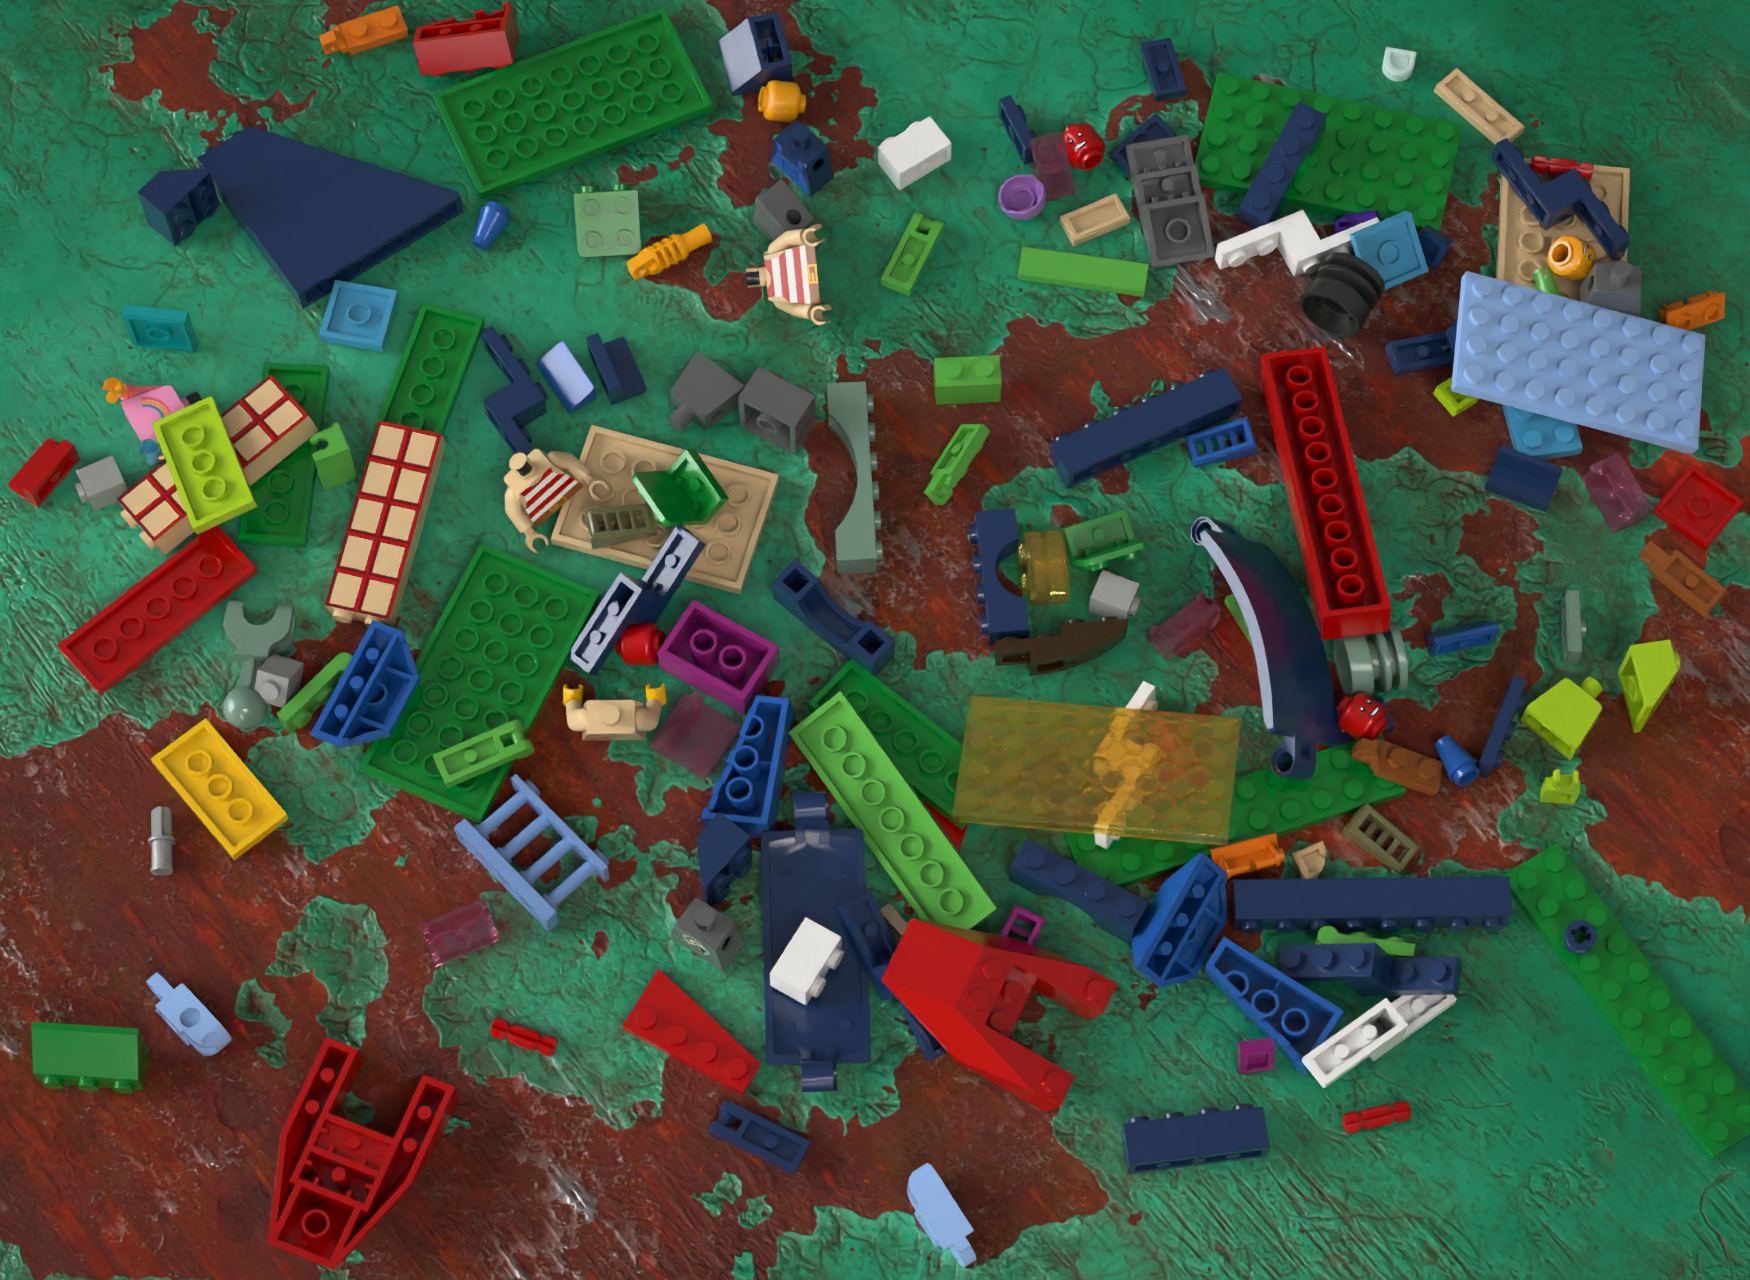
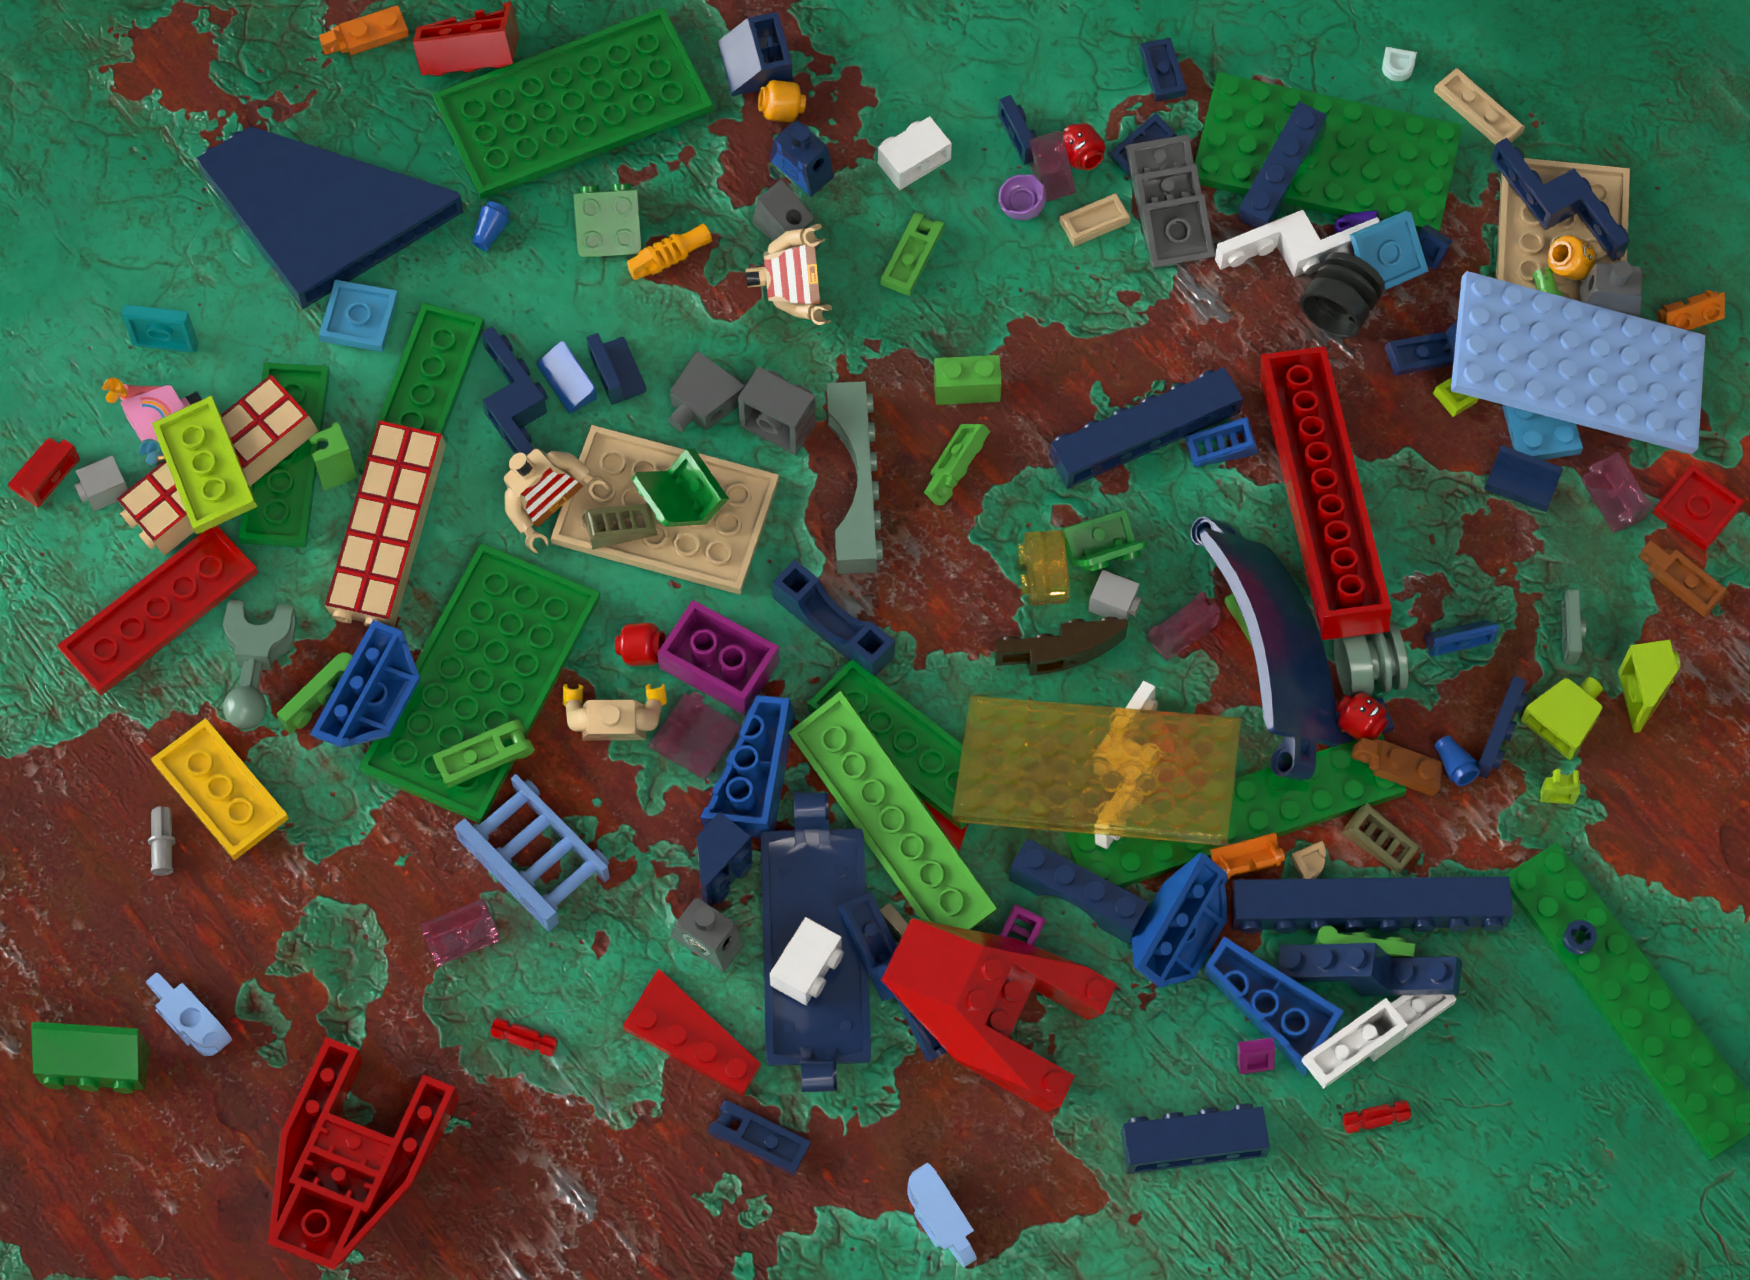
(178, 202): dark blue slope -> none
(279, 680): light grey brick -> none
(636, 599): dark blue bracket -> none
(996, 540): dark blue arch -> none
(1083, 271): bright green tile -> none
(1560, 166): red axle -> none

